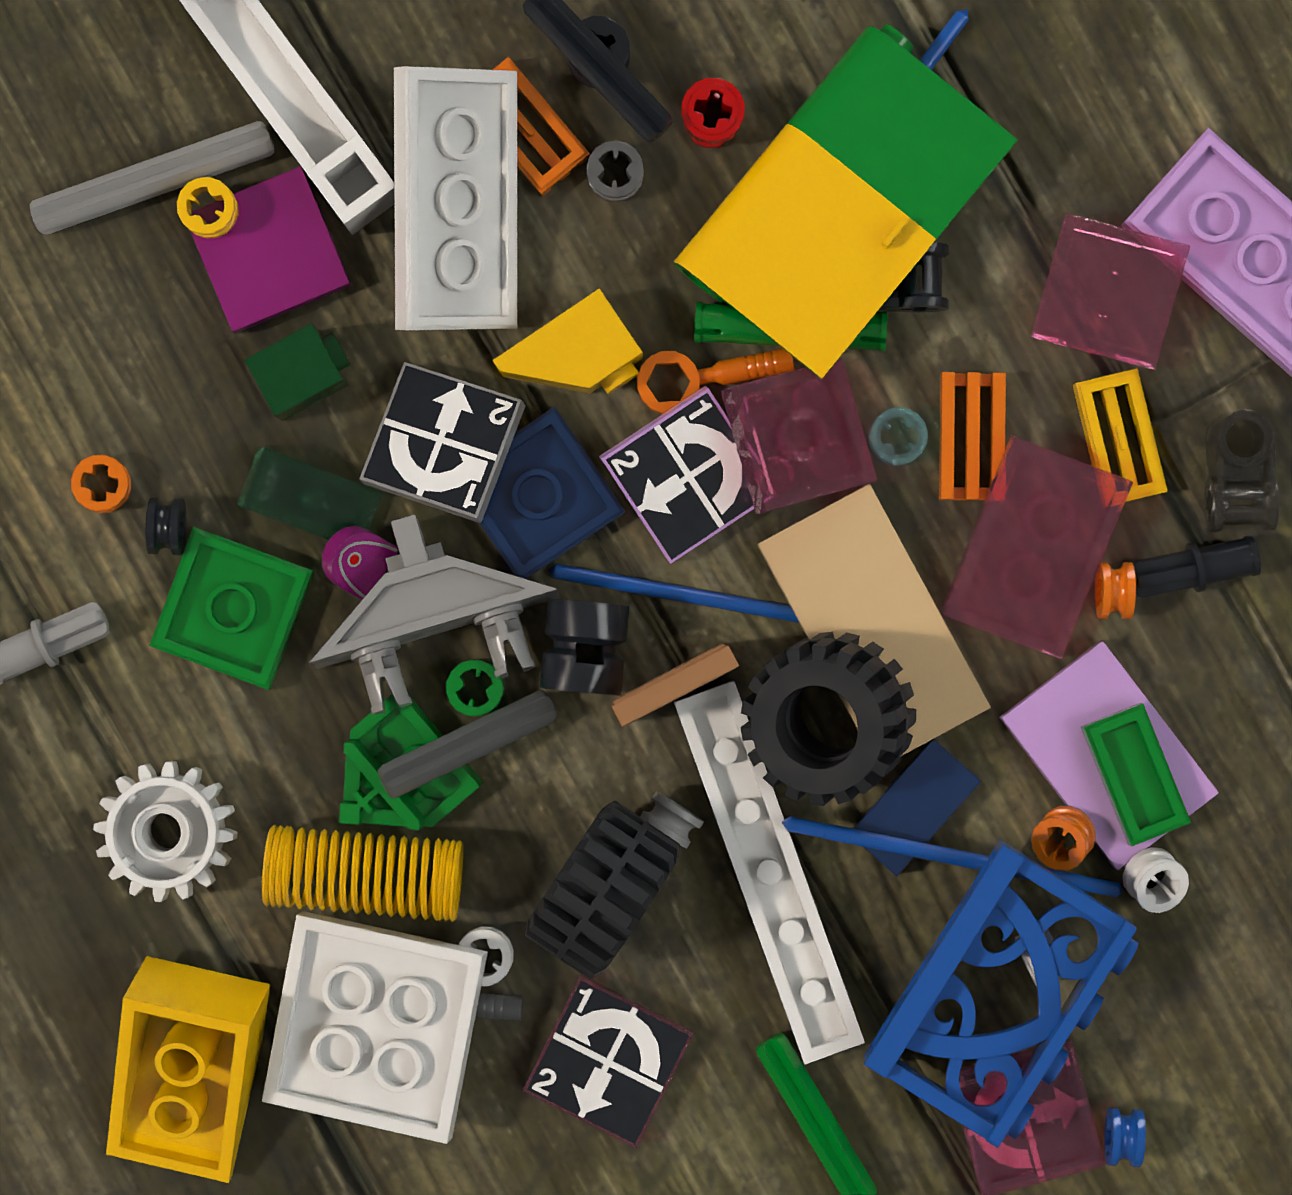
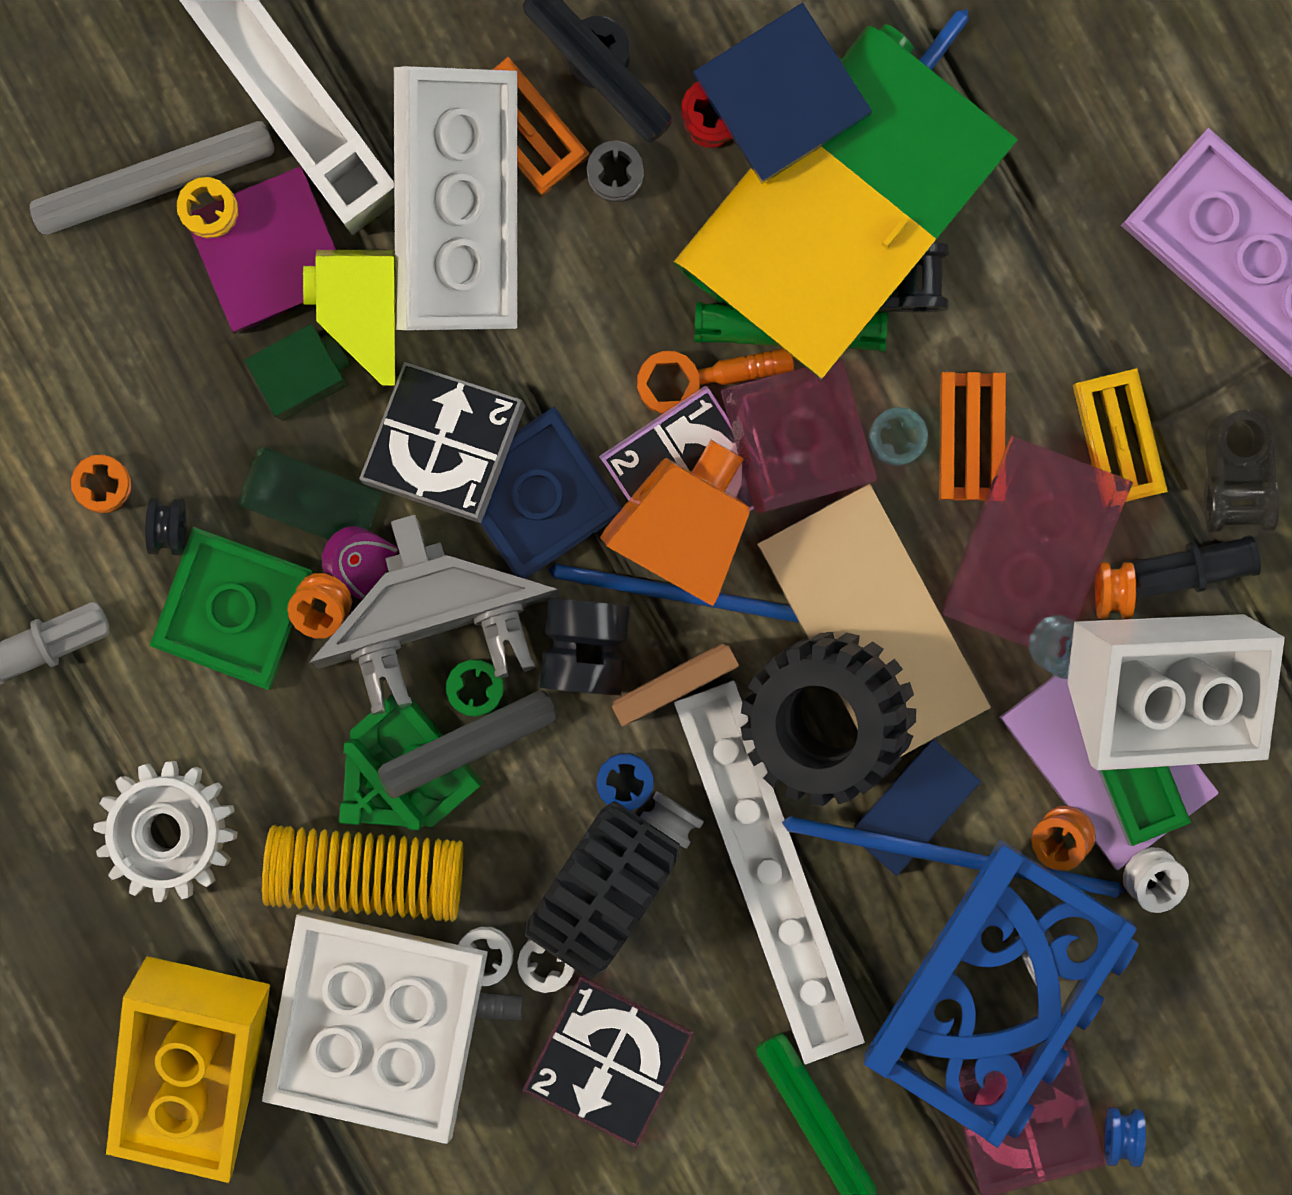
(309, 620): none -> orange bush
(356, 305): none -> neon yellow slope
(554, 980): none -> white bush
(576, 350): yellow slope -> none
(642, 772): none -> blue bush
(684, 523): none -> orange torso
(782, 93): none -> dark blue tile
(1046, 645): none -> clear light blue bush
(1110, 291): clear pink tile -> none
(1174, 690): none -> white slope

